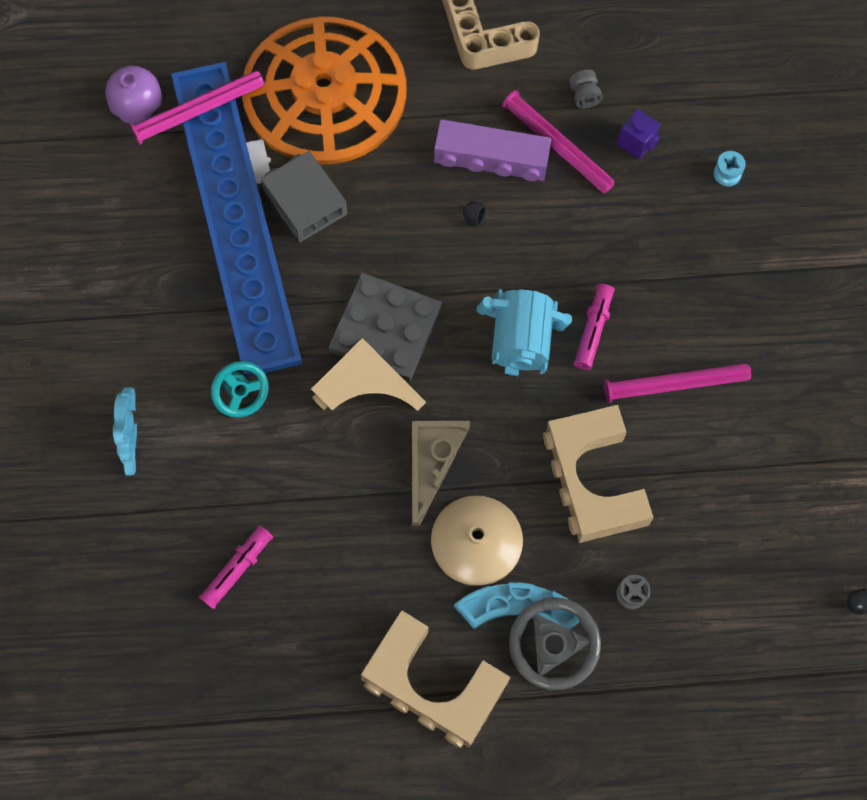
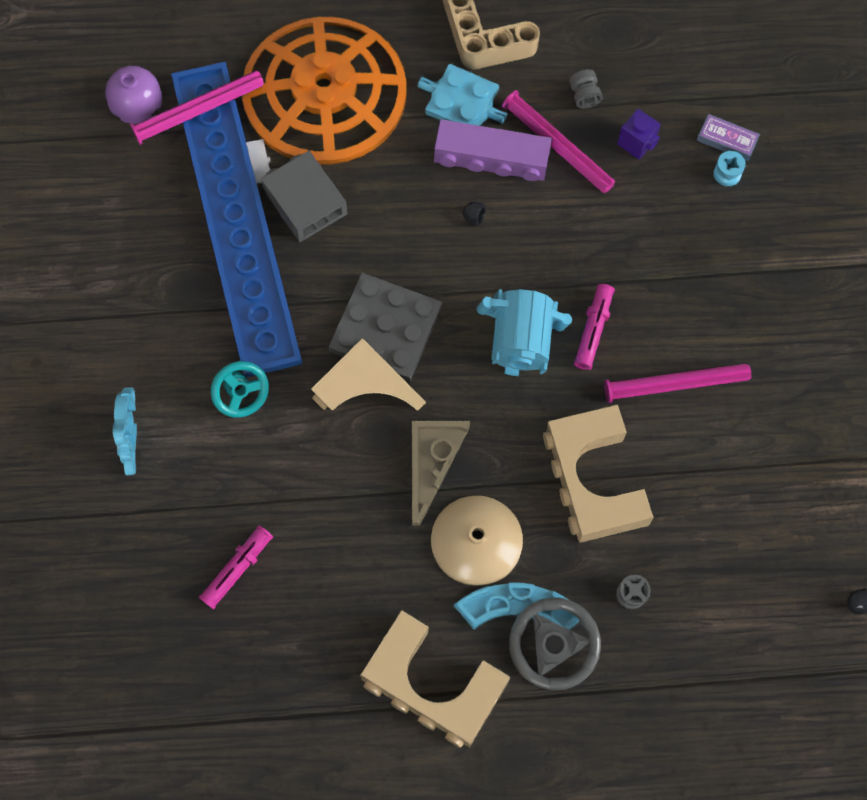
(462, 97): none -> medium azure plate
(727, 136): none -> tile

